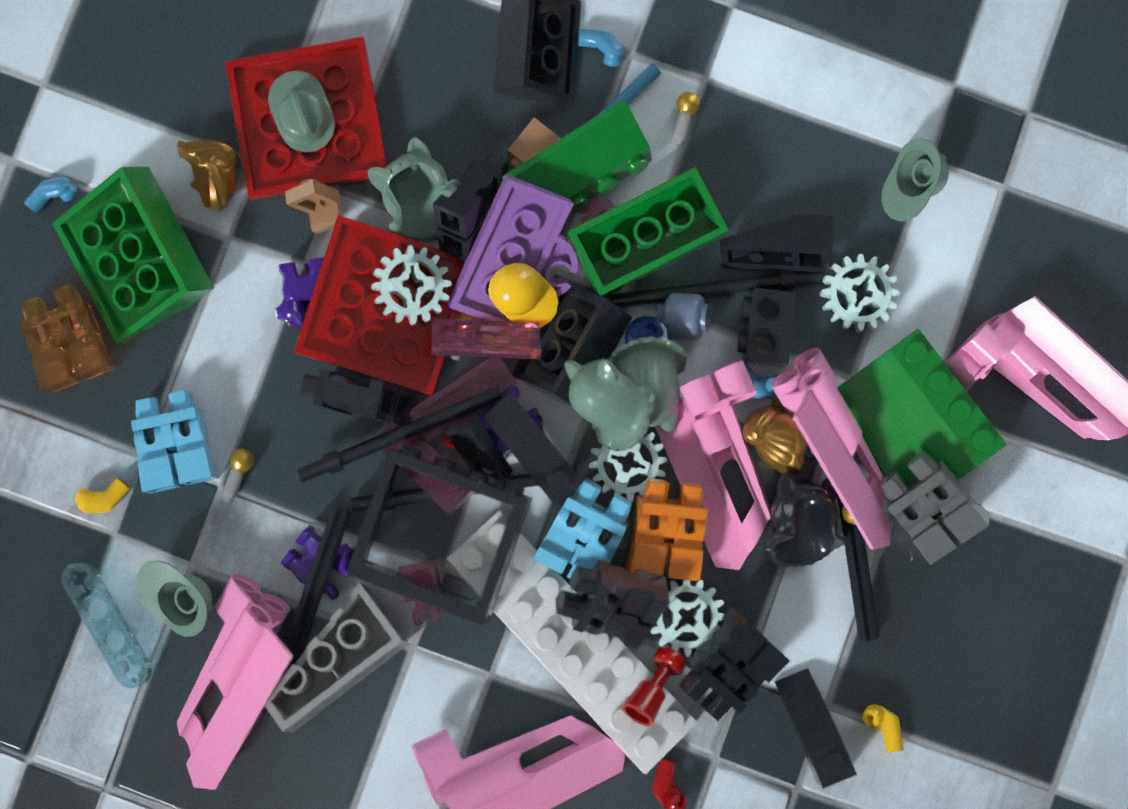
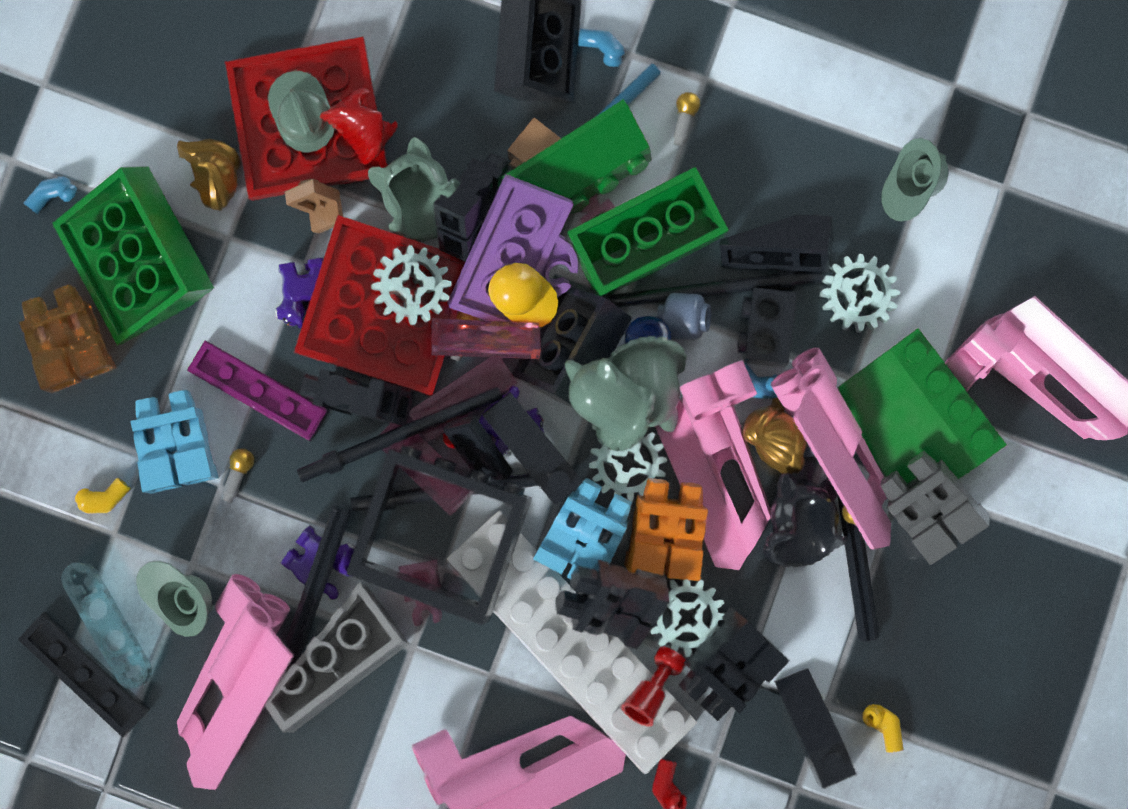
(83, 674): none -> black tile
(257, 390): none -> magenta tile
(360, 125): none -> red hair

